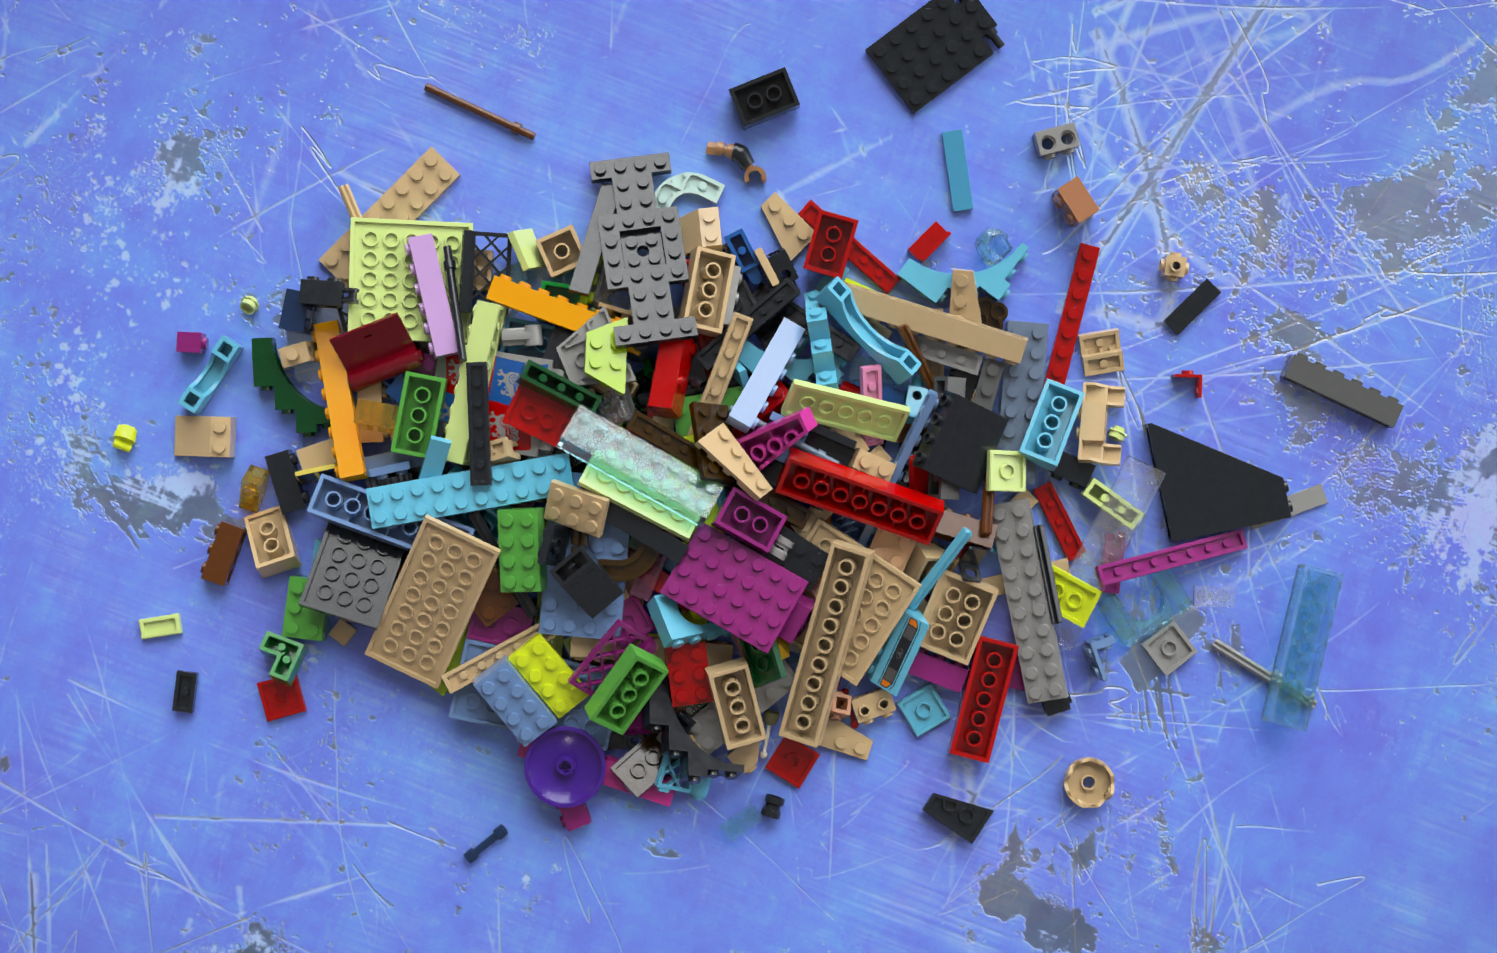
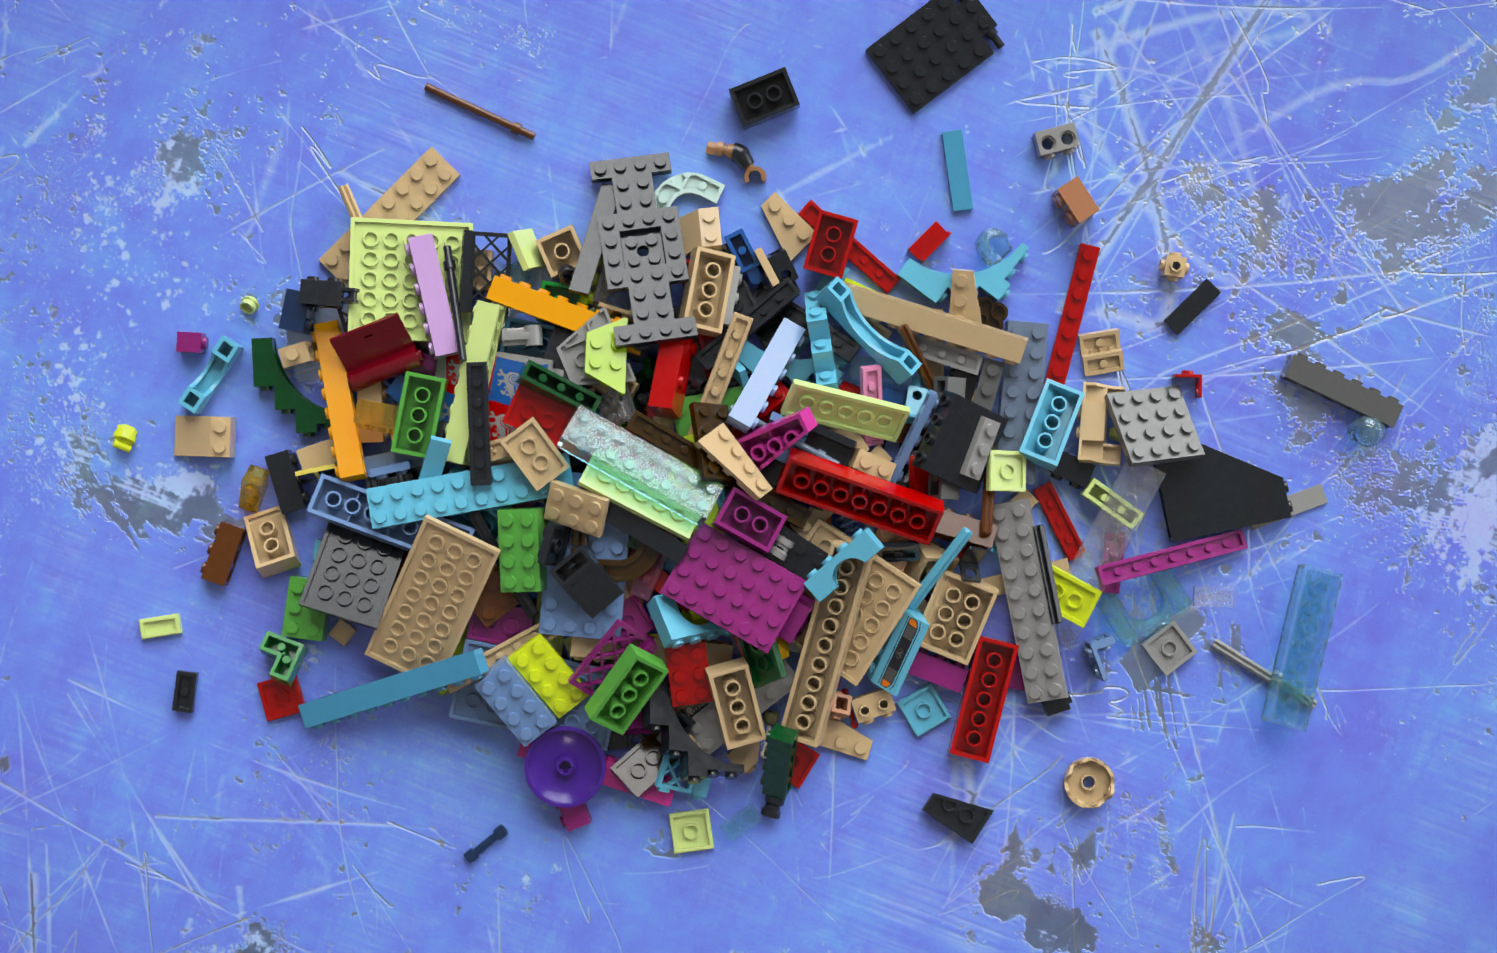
(394, 688): none -> dark azure brick
(535, 453): none -> tan plate
(563, 270): none -> black bush
(691, 830): none -> yellowish green tile
(779, 761): none -> dark green brick
(862, 547): none -> medium azure arch
(900, 551): none -> black plate
(980, 448): none -> light grey plate
(1154, 426): none -> plate
(1366, 431): none -> clear light blue hair

